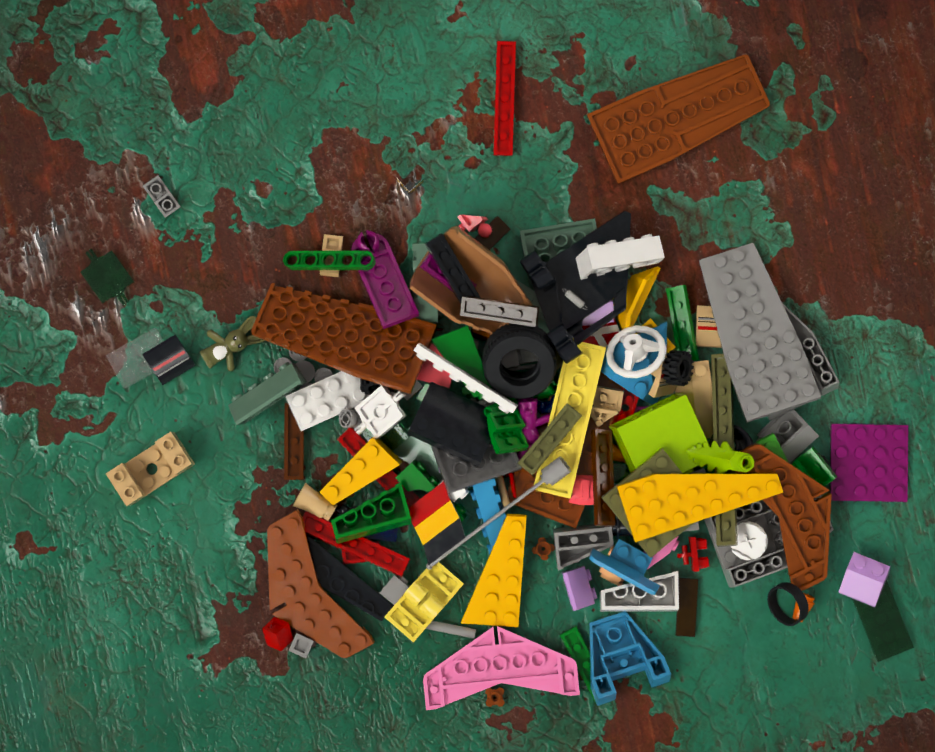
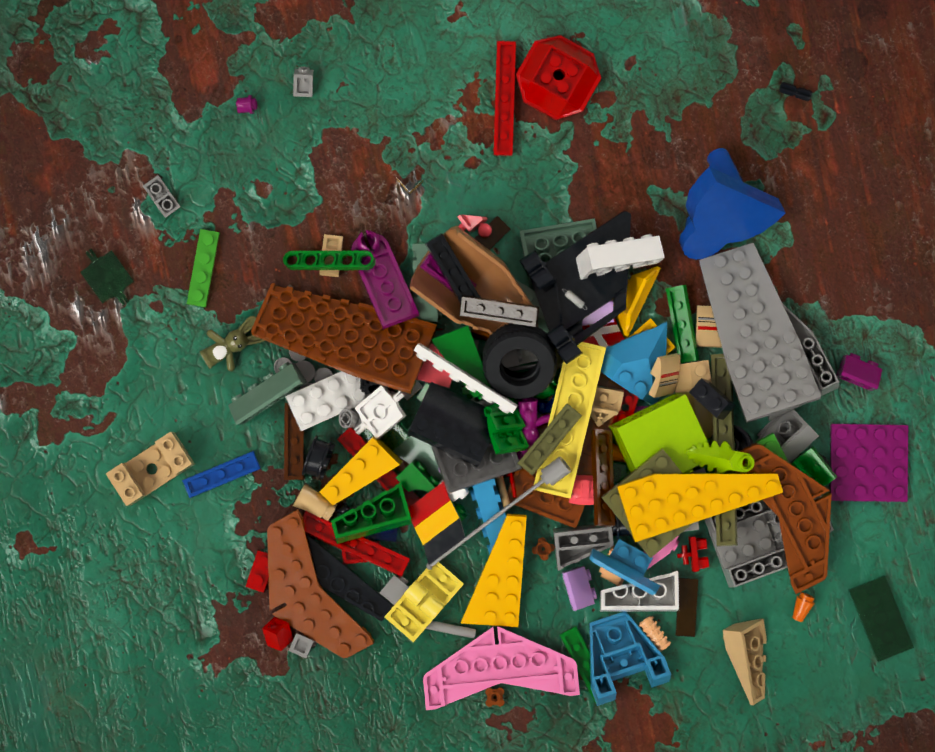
(128, 359): clear plate -> none
(168, 359): black slope -> none
(203, 268): none -> bright green plate
(221, 474): none -> blue tile
(246, 104): none -> magenta hose
(259, 575): none -> red plate
(303, 82): none -> light grey bracket
(318, 458): none -> black wheel
(553, 96): none -> red piece
(636, 351): white piece -> none
(654, 633): none -> light nougat piece
(676, 116): dark orange wing -> none
(677, 368): black tyre -> none
(712, 399): none -> black brick
(724, 209): none -> blue piece
(745, 648): none -> tan wedge
(751, 541): white tile -> none
(791, 90): none -> black piece
(799, 597): black tyre -> none
(859, 372): none -> magenta slope
(864, 579): lavender slope -> none

